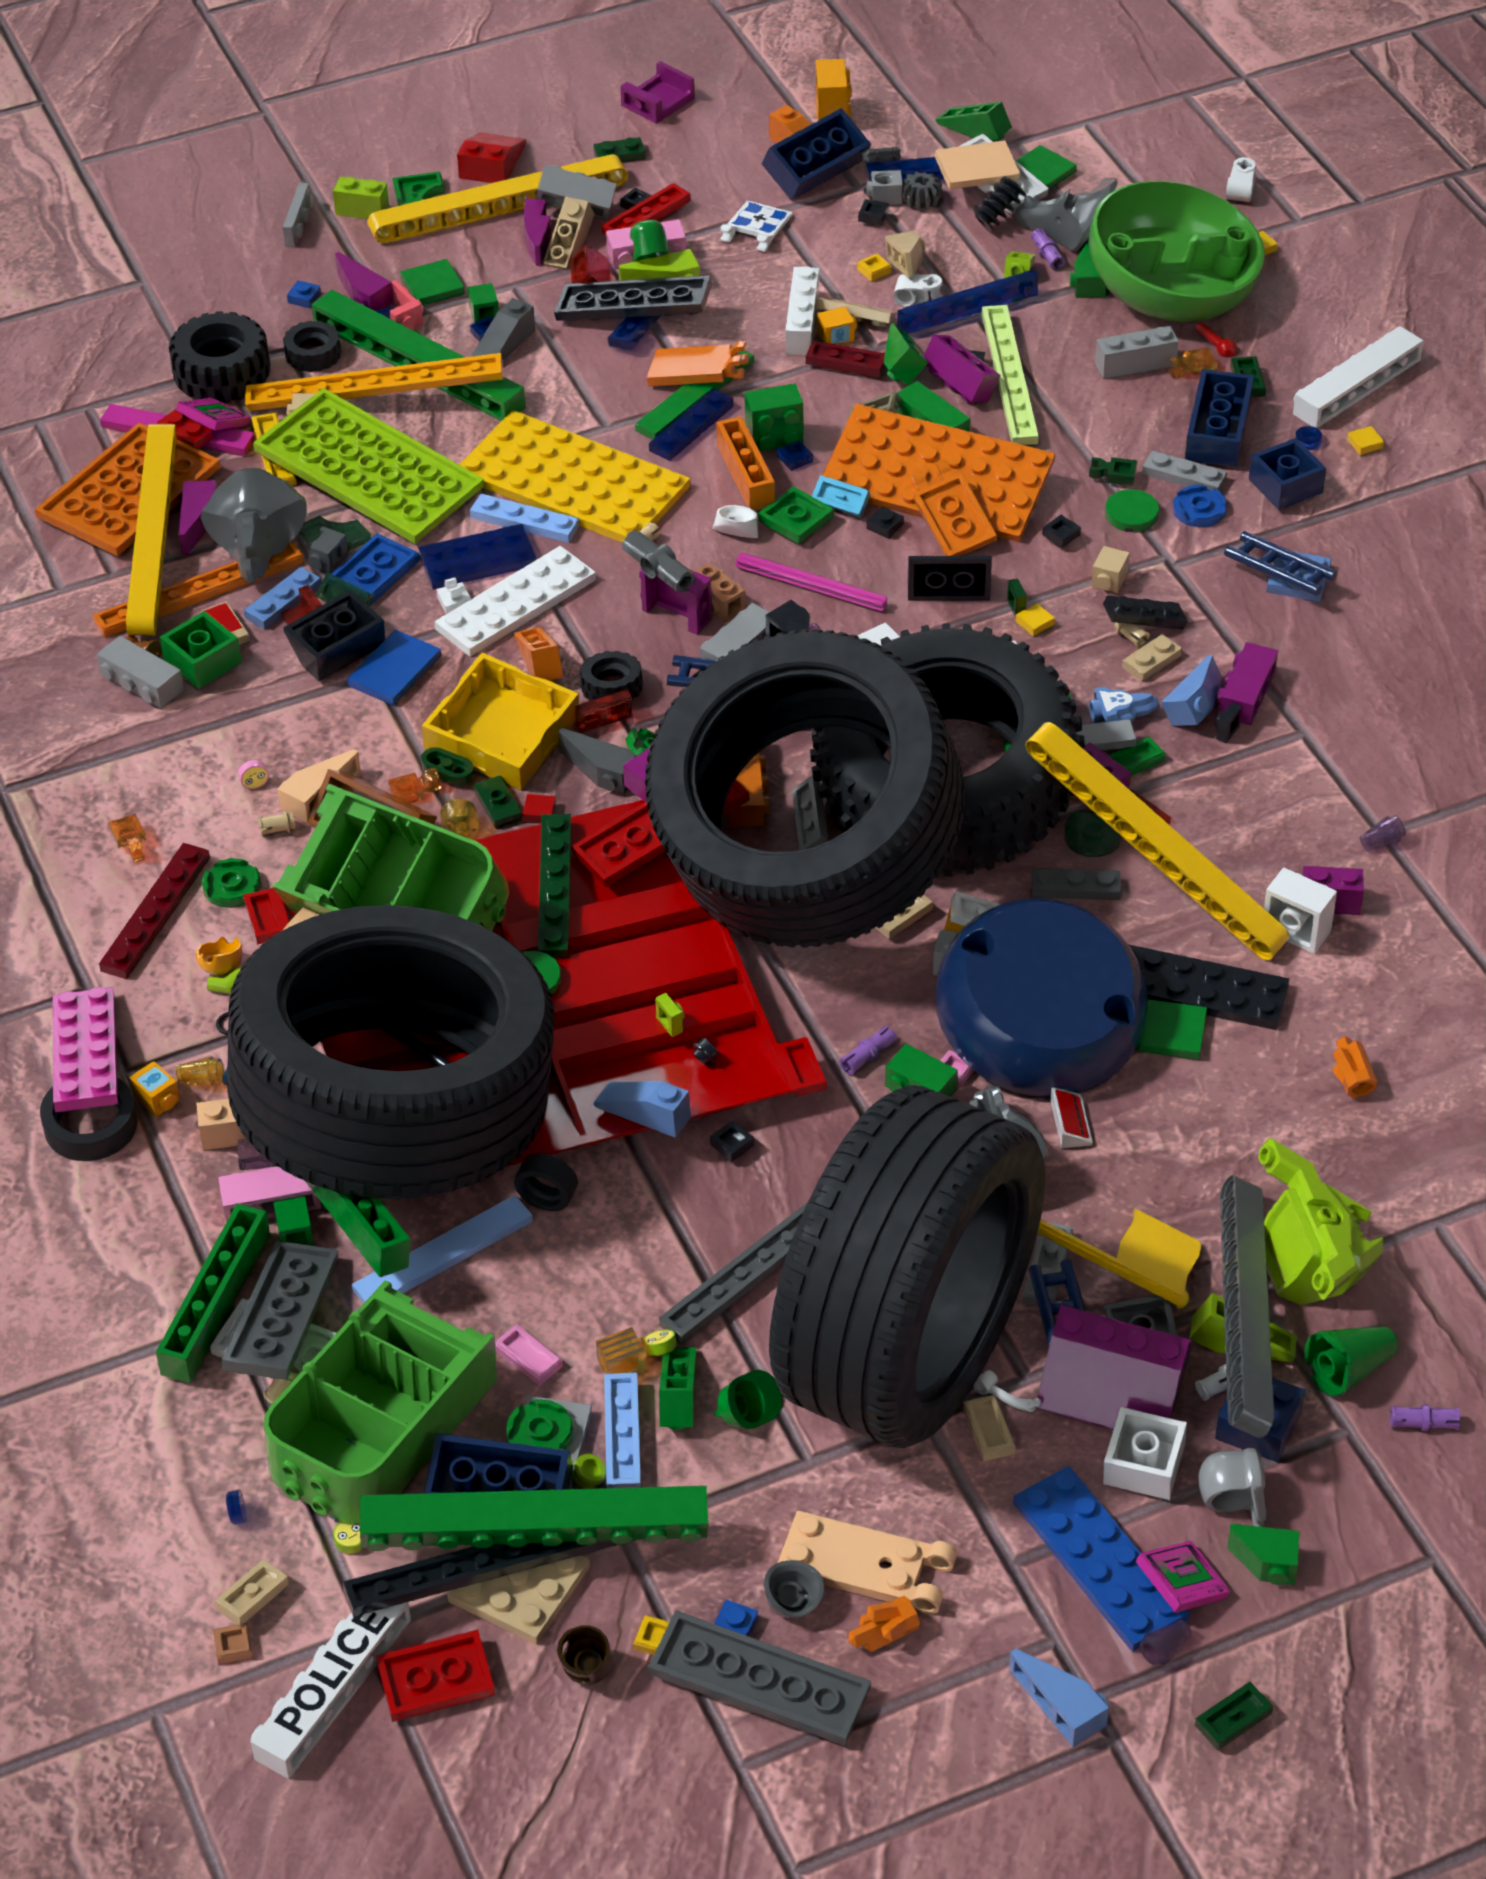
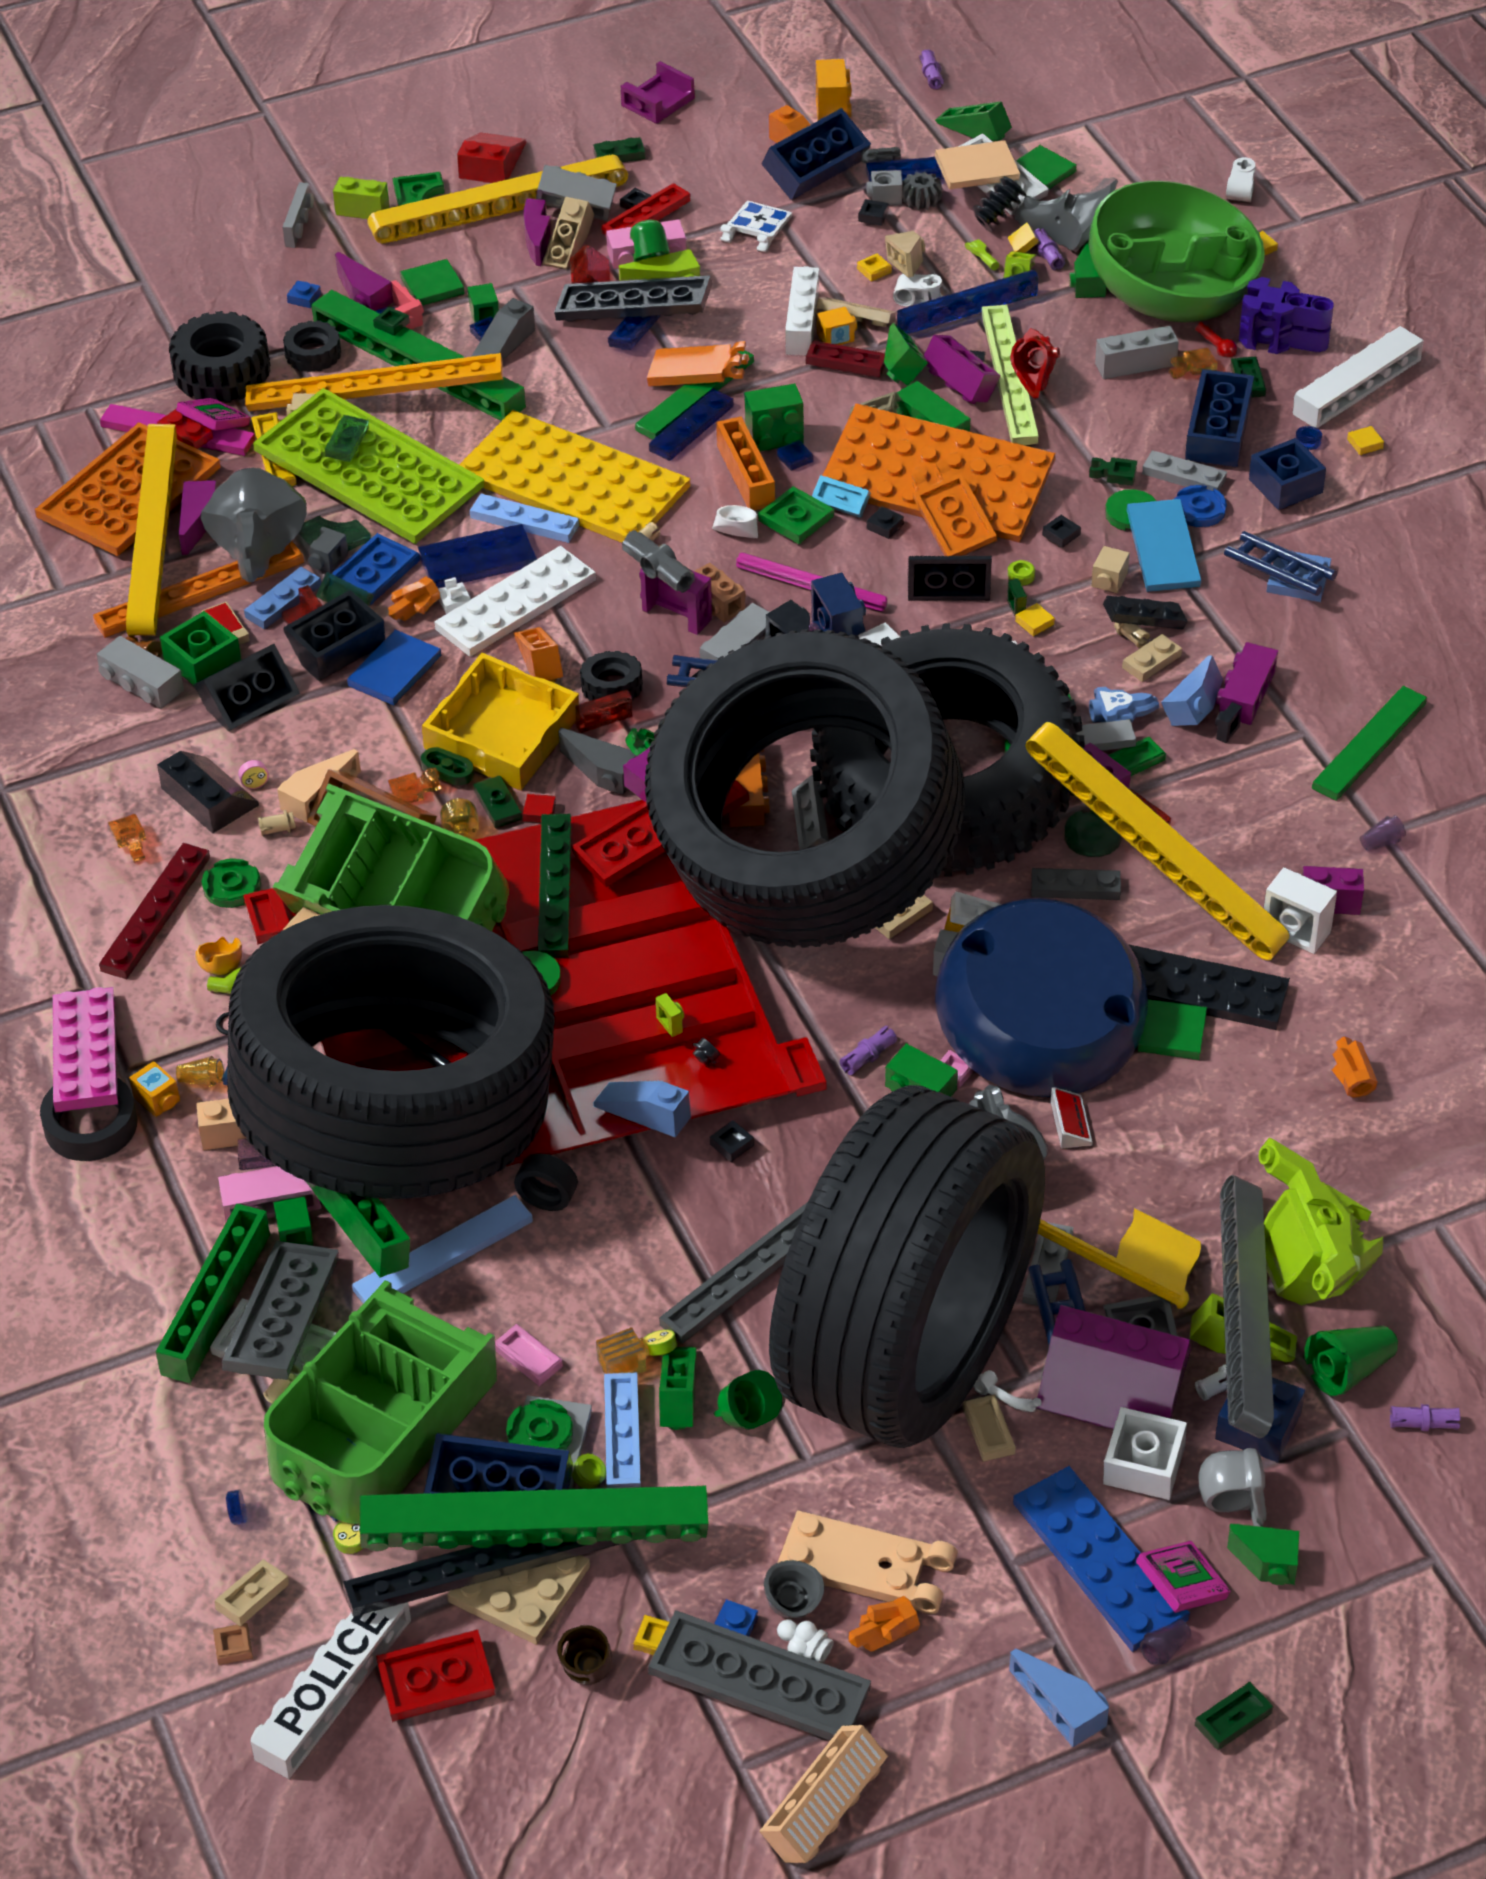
(204, 790): none -> black slope
(247, 688): none -> black slope
(346, 438): none -> clear green plate
(391, 321): none -> dark green tile
(414, 599): none -> orange rock
(805, 1639): none -> white piece
(824, 1794): none -> light nougat brick
(836, 605): none -> dark blue brick
(931, 69): none -> medium lavender pin
(978, 248): none -> lime piece
(1023, 239): none -> yellow tile
(1023, 571): none -> lime tile
(1033, 361): none -> red helmet
(1163, 545): none -> dark azure tile
(1284, 318): none -> dark purple connector
(1369, 743): none -> green tile

